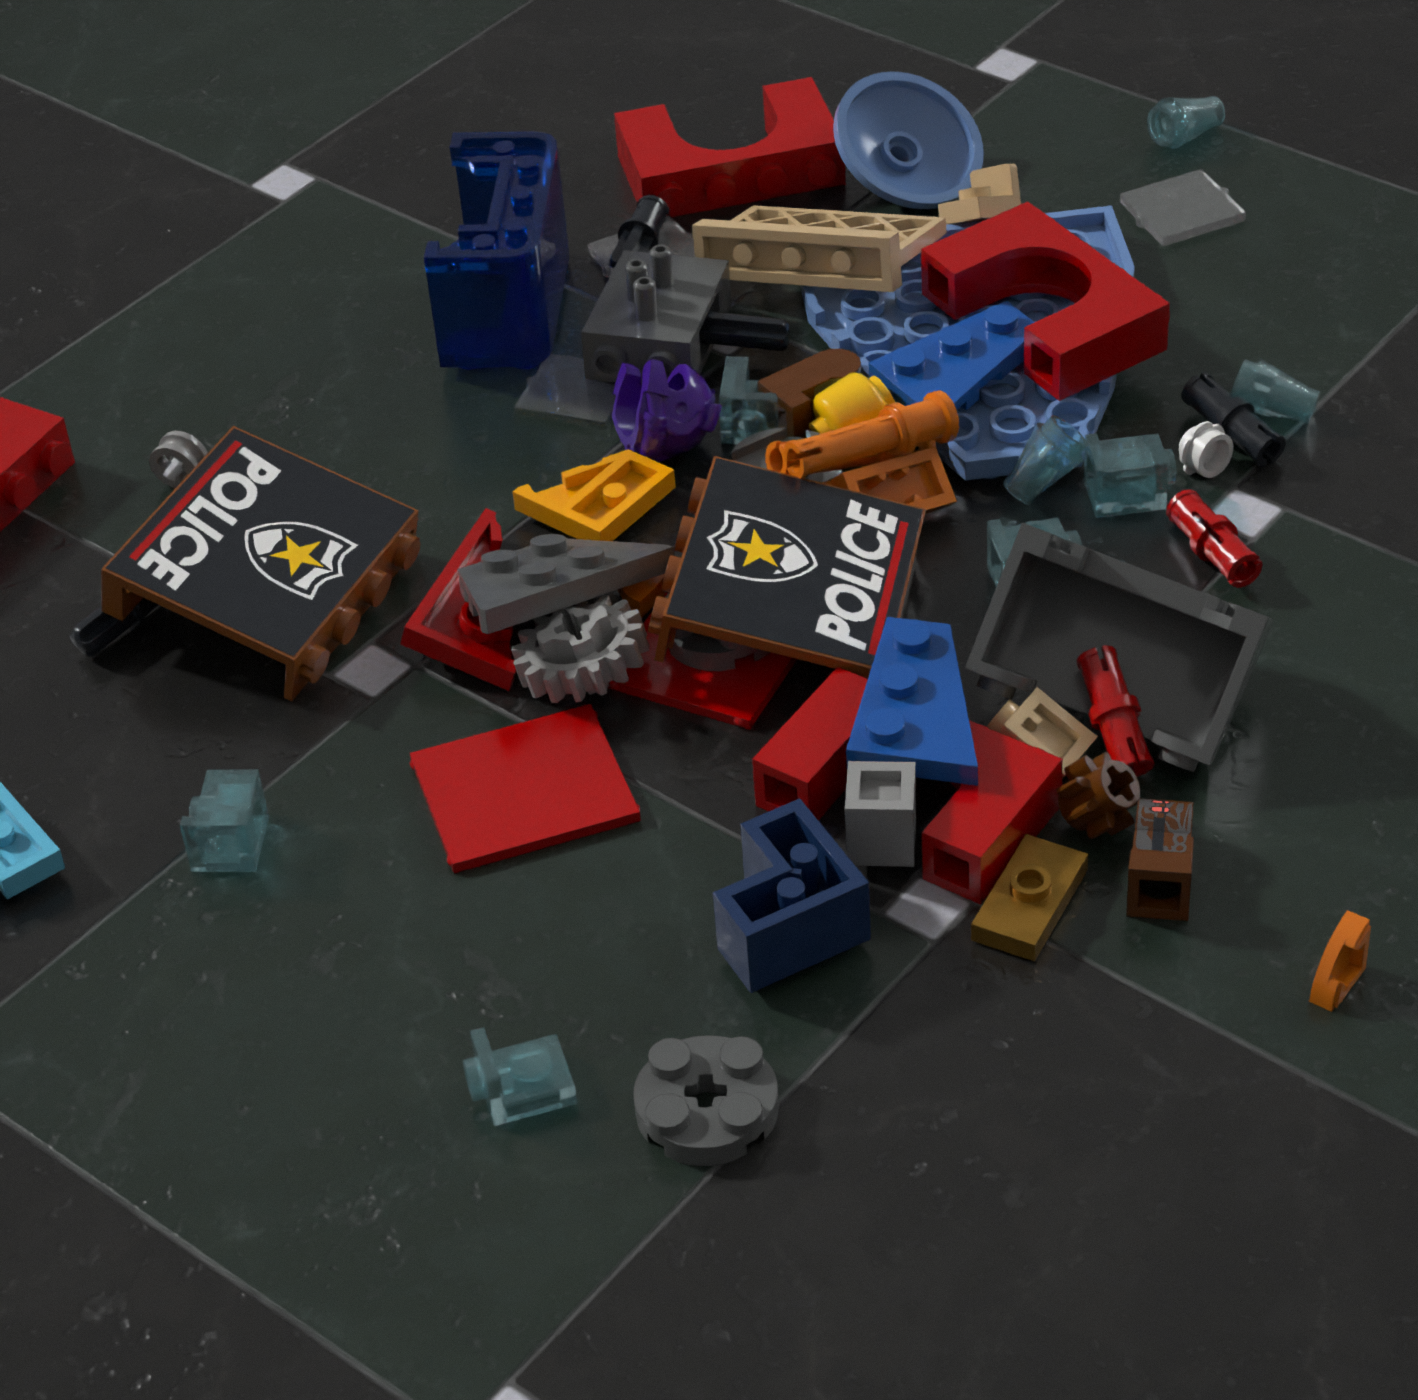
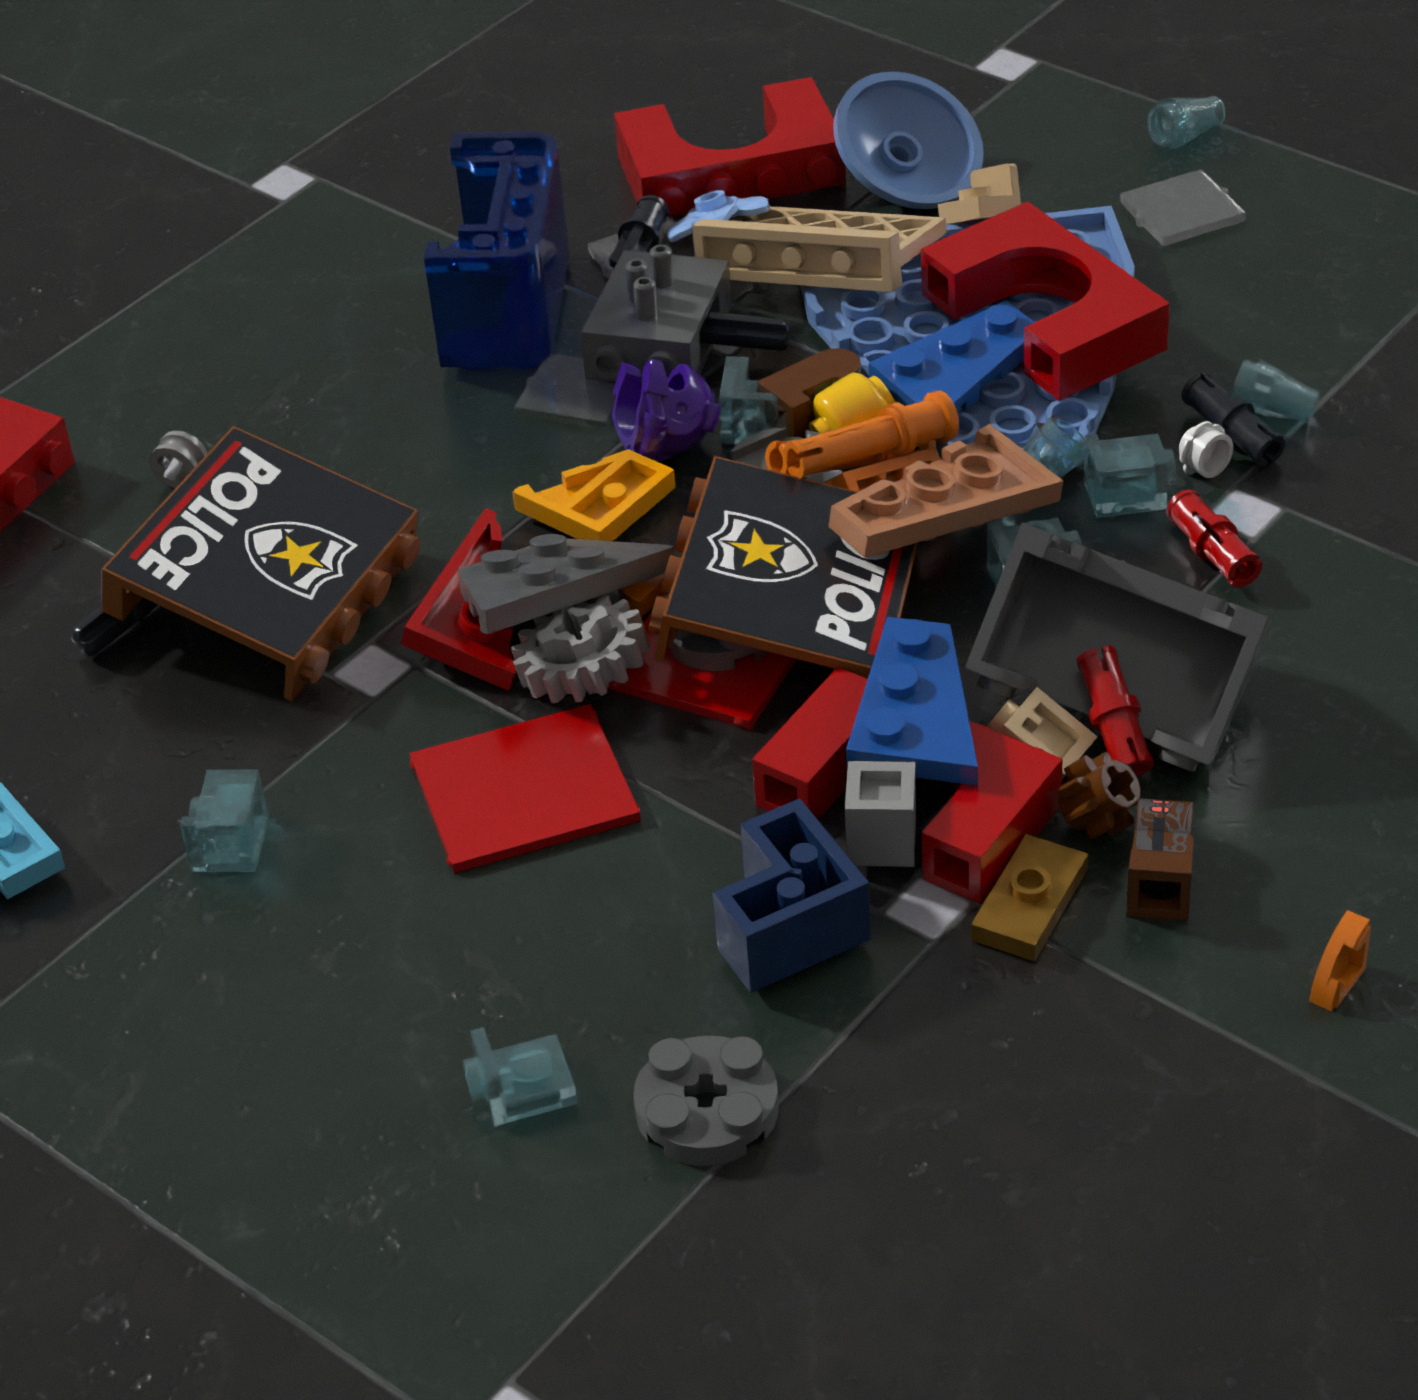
(717, 207): none -> light blue plate
(954, 493): none -> nougat wing

